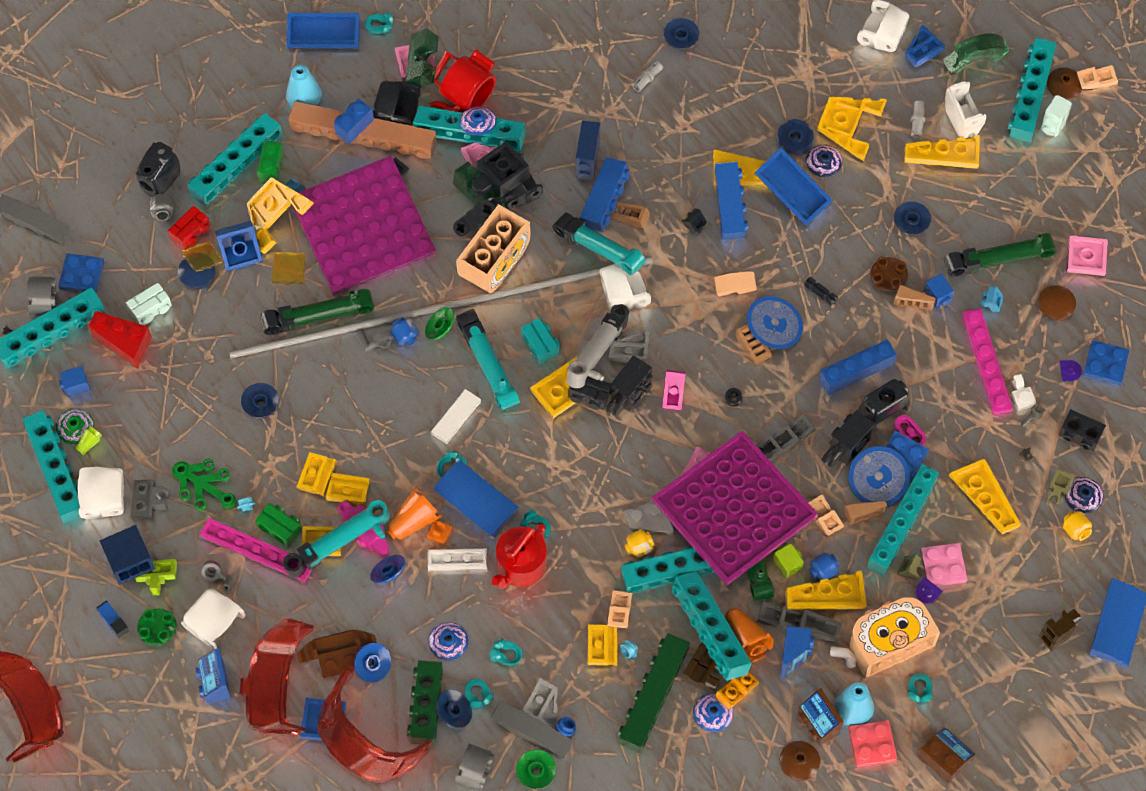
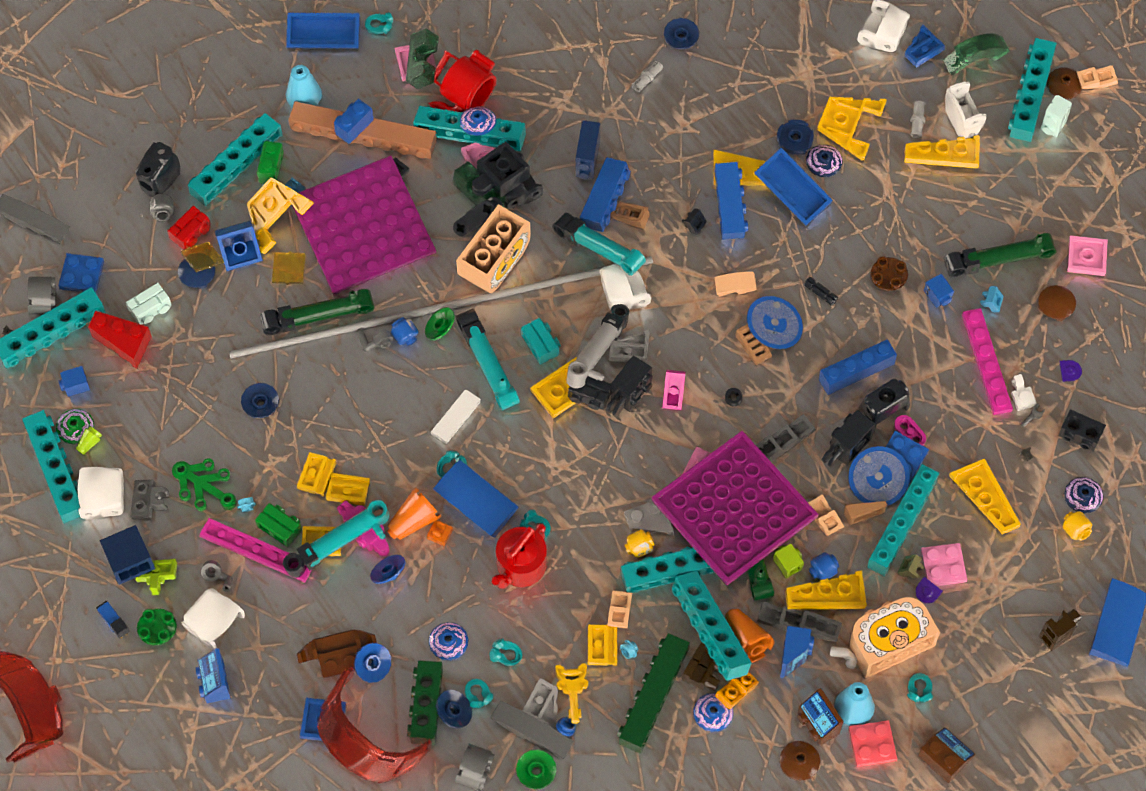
(268, 678): clear red piece -> none
(396, 102): black piece -> none
(457, 559): white tile -> none
(572, 687): none -> yellow piece
(912, 211): dark blue dish -> none
(912, 298): medium nougat slope -> none
(1060, 484): olive plate -> none
(1106, 362): blue plate -> none

